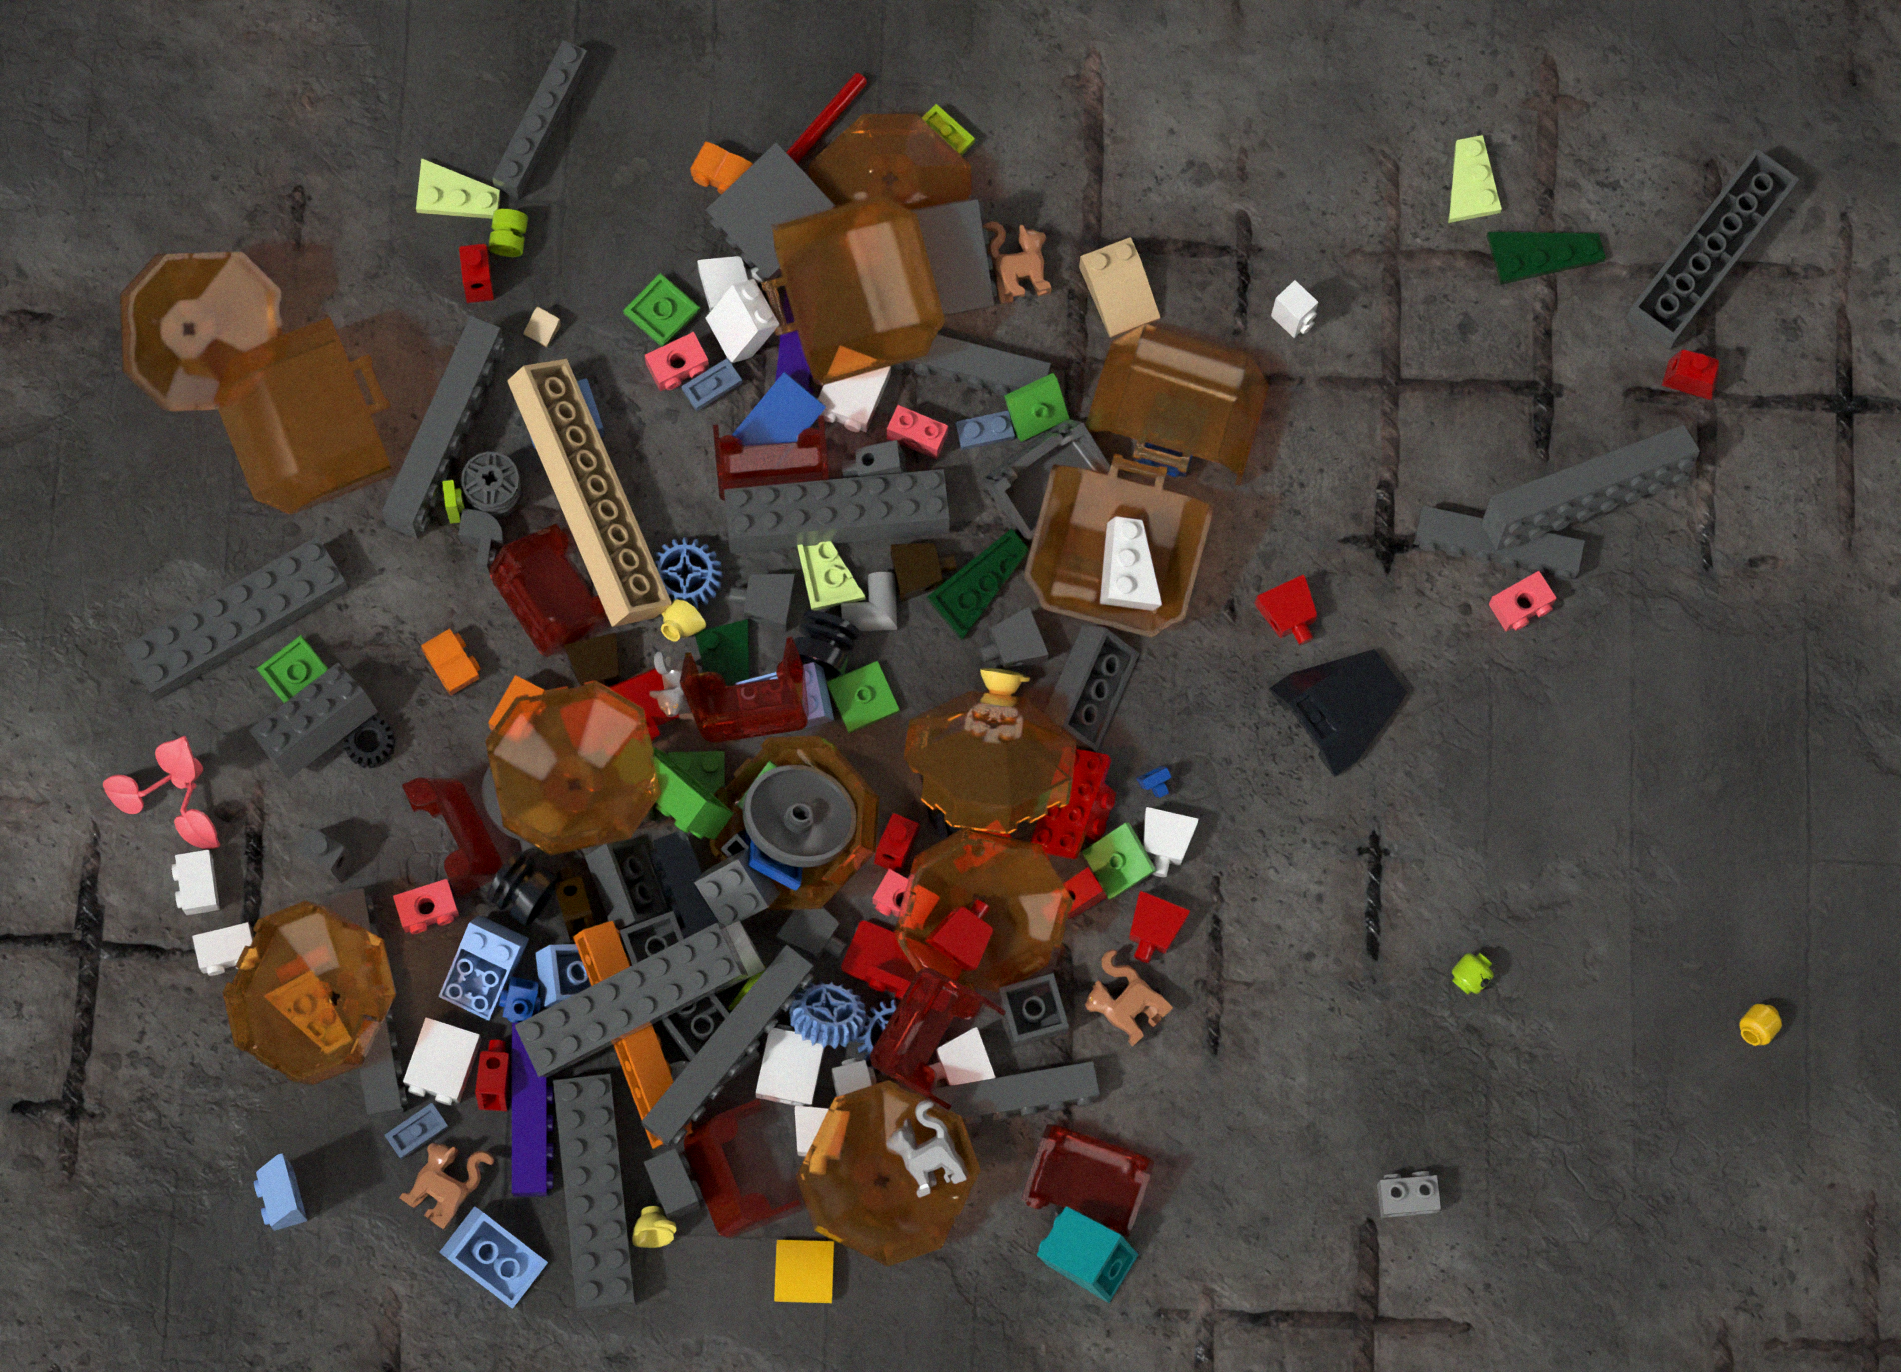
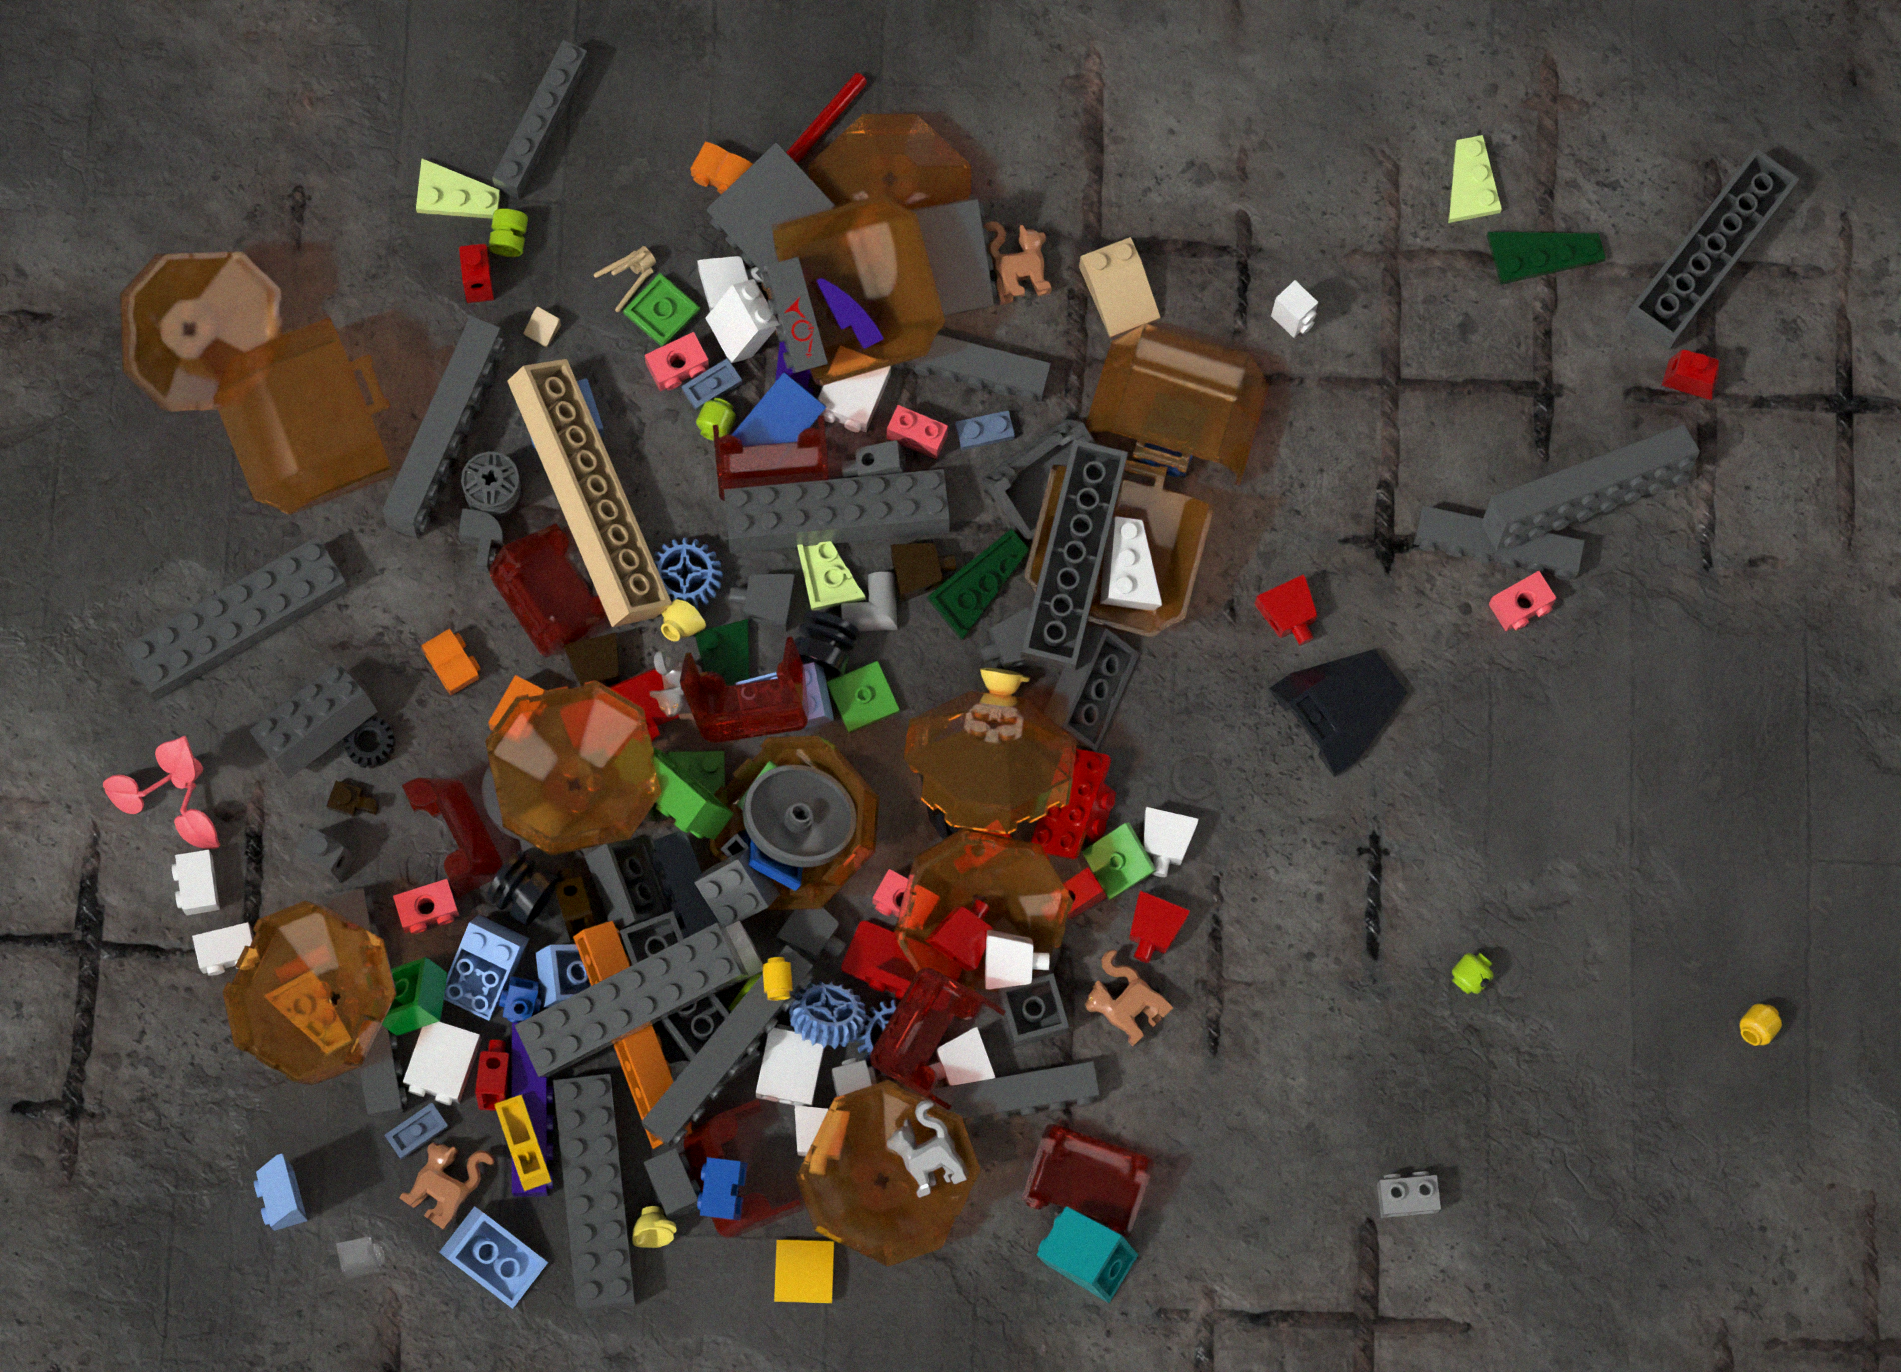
(292, 669): bright green plate -> none
(349, 798): none -> dark brown plate
(360, 1257): none -> clear piece
(419, 996): none -> green brick
(453, 501): lime plate -> none
(522, 1142): none -> yellow slope
(638, 261): none -> tan plant
(716, 413): none -> lime head
(721, 1188): none -> blue brick
(777, 979): none -> yellow brick
(795, 315): none -> dark grey brick
(848, 313): none -> dark purple slope
(896, 842): red torso -> none
(949, 129): lime plate -> none
(1011, 960): none -> white torso
(1036, 407): bright green plate -> none
(1074, 555): none -> dark grey brick
(1155, 780): blue tile -> none

